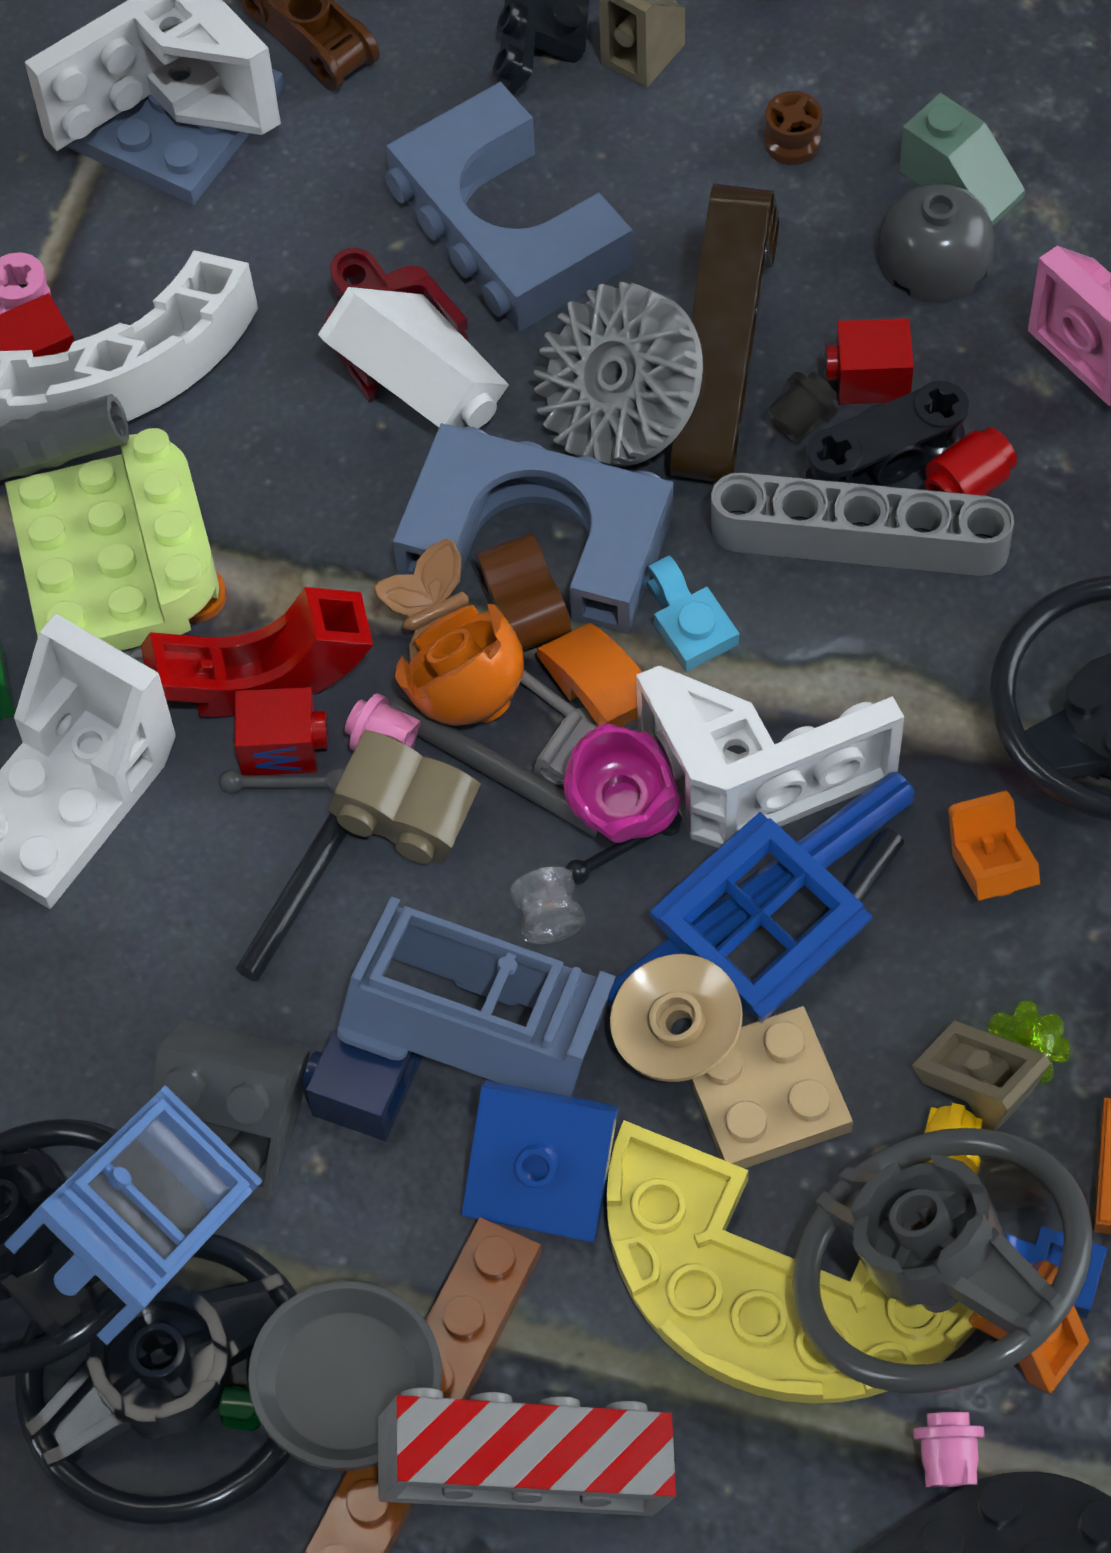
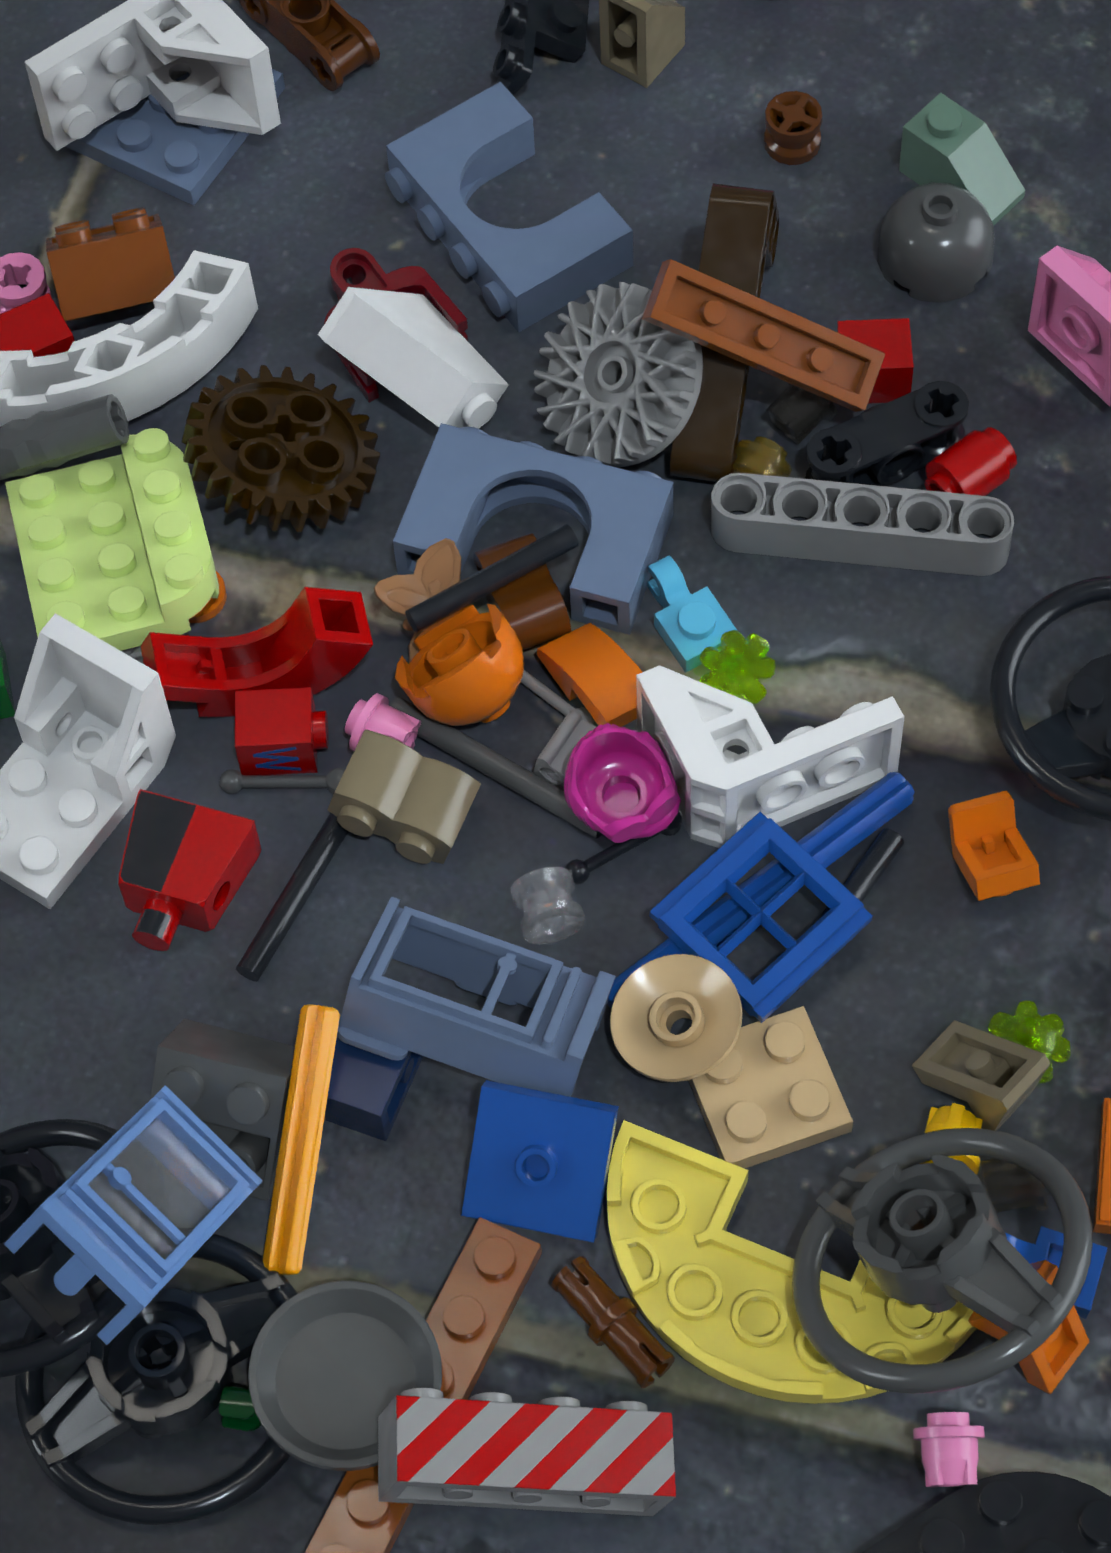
(109, 264): none -> dark orange slope
(182, 865): none -> red torso
(280, 448): none -> dark brown gear
(301, 1139): none -> light orange axle
(491, 578): none -> black bar
(613, 1322): none -> reddish brown pin
(738, 665): none -> clear neon green plant
(761, 457): none -> clear yellow plate
(763, 335): none -> dark orange plate

